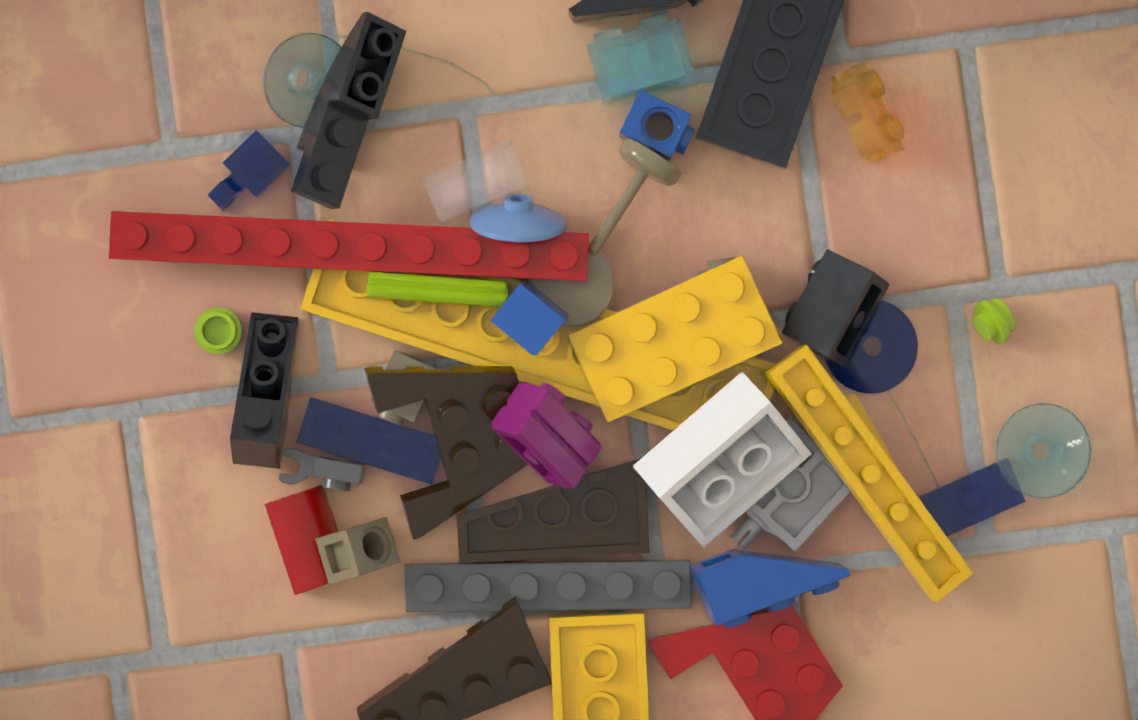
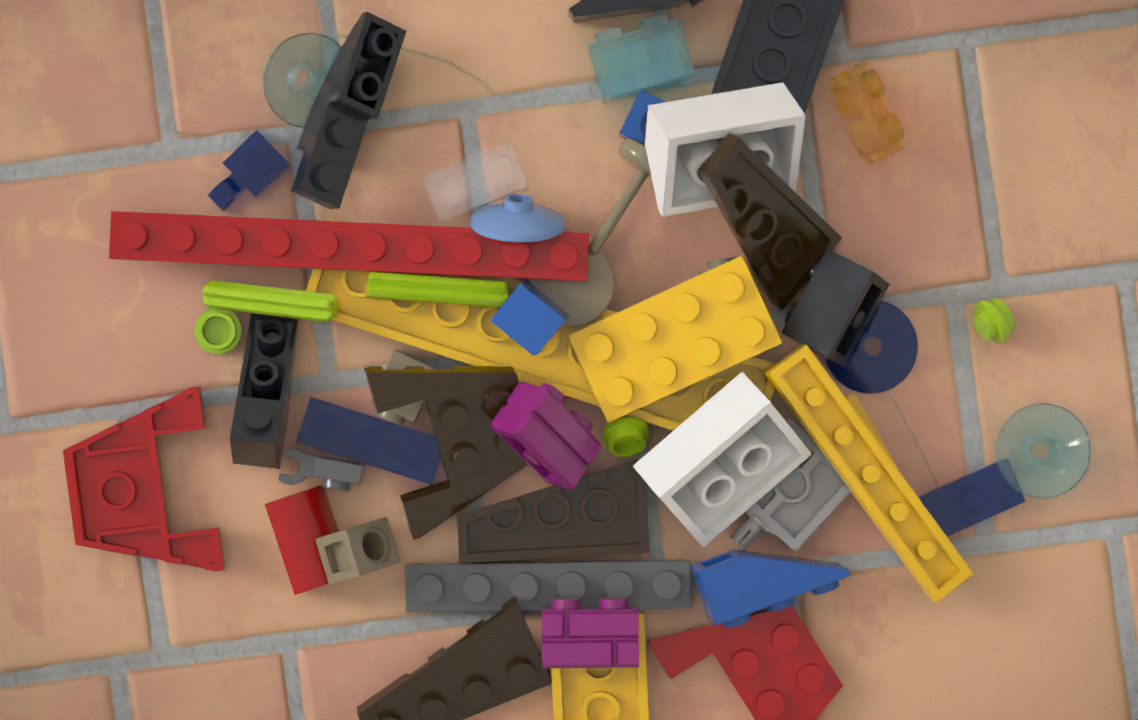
(121, 492): none -> red wing
(270, 301): none -> lime axle
(590, 635): none -> magenta brick
(626, 436): none -> lime plate
(690, 129): none -> white slope
(767, 218): none -> dark brown wing

